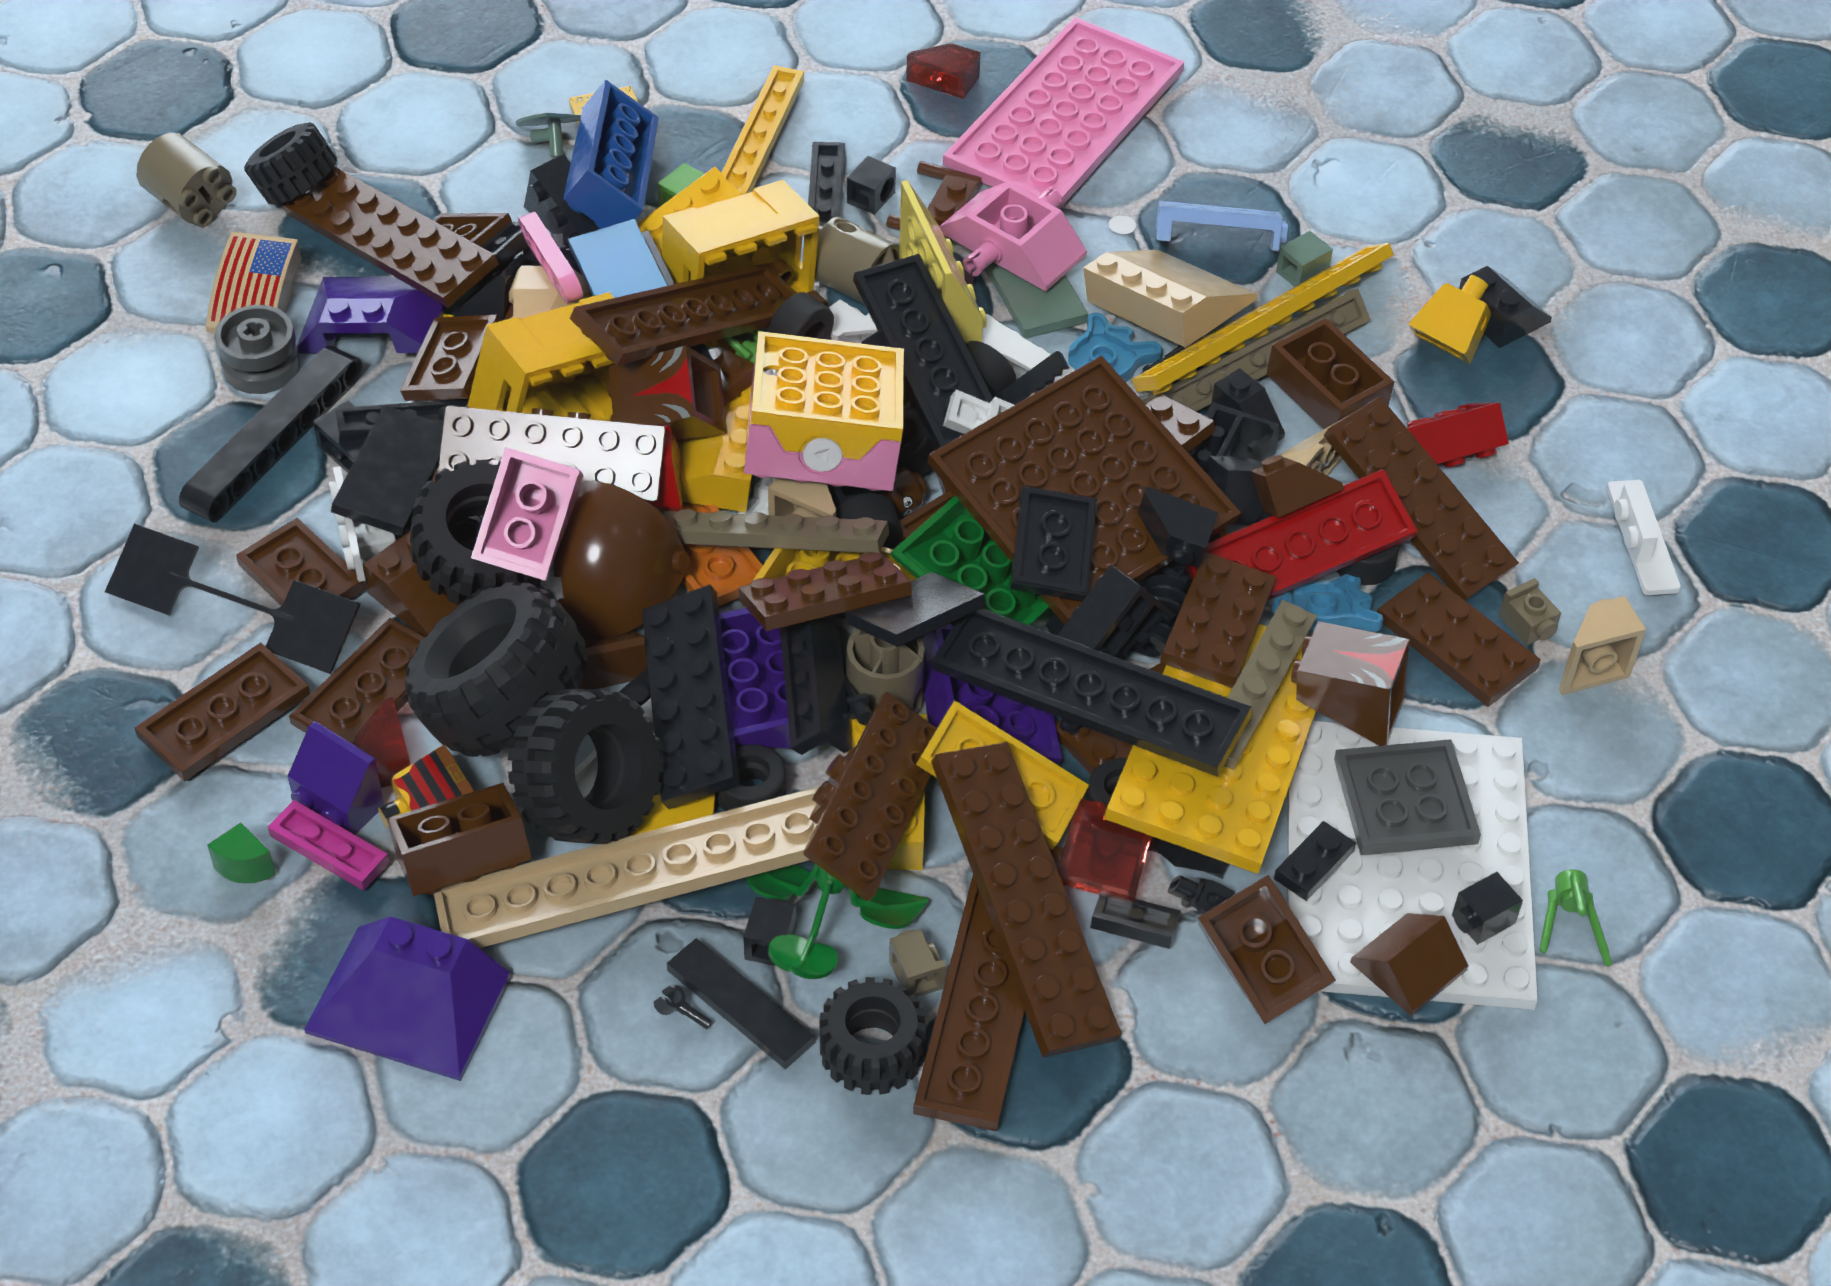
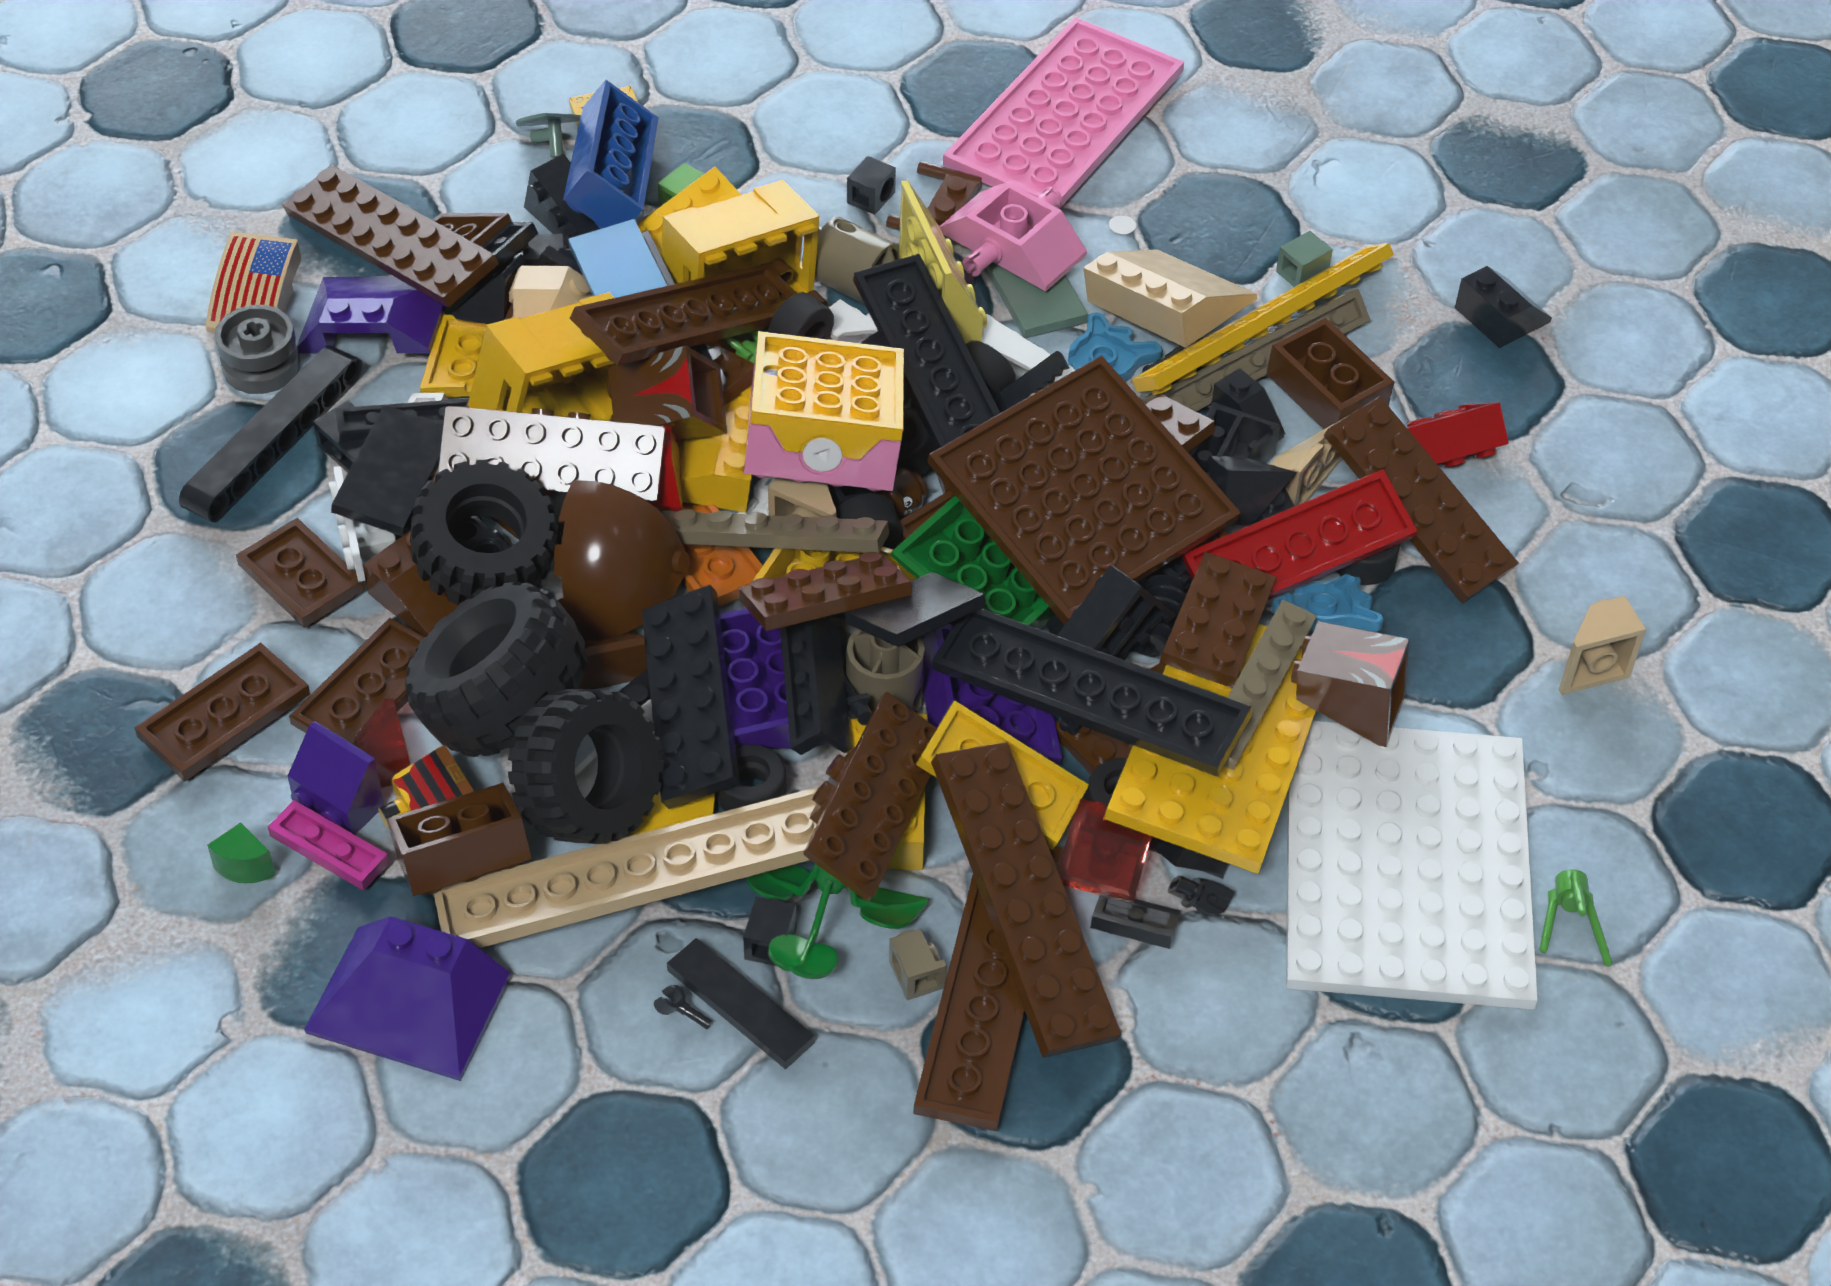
(185, 178): dark tan cylinder -> none
(290, 163): black tyre -> none
(306, 627): black hinge -> none
(447, 359): reddish brown plate -> none
(527, 514): bright pink slope -> none
(550, 258): bright pink beam -> none
(762, 128): yellow plate -> none
(826, 180): black tile -> none
(879, 1007): black tyre -> none
(944, 68): clear red slope -> none
(969, 412): white slope -> none
(1053, 543): black tile -> none
(1177, 526): black slope -> none
(1220, 216): light blue panel -> none
(1265, 949): reddish brown slope -> none
(1289, 485): reddish brown slope -> none
(1314, 860): black plate -> none
(1406, 797): dark grey plate -> none
(1413, 960): reddish brown slope -> none
(1454, 319): yellow torso -> none
(1458, 639): reddish brown plate -> none
(1486, 908): black brick -> none
(1529, 613): dark tan brick -> none
(1643, 537): white bracket -> none

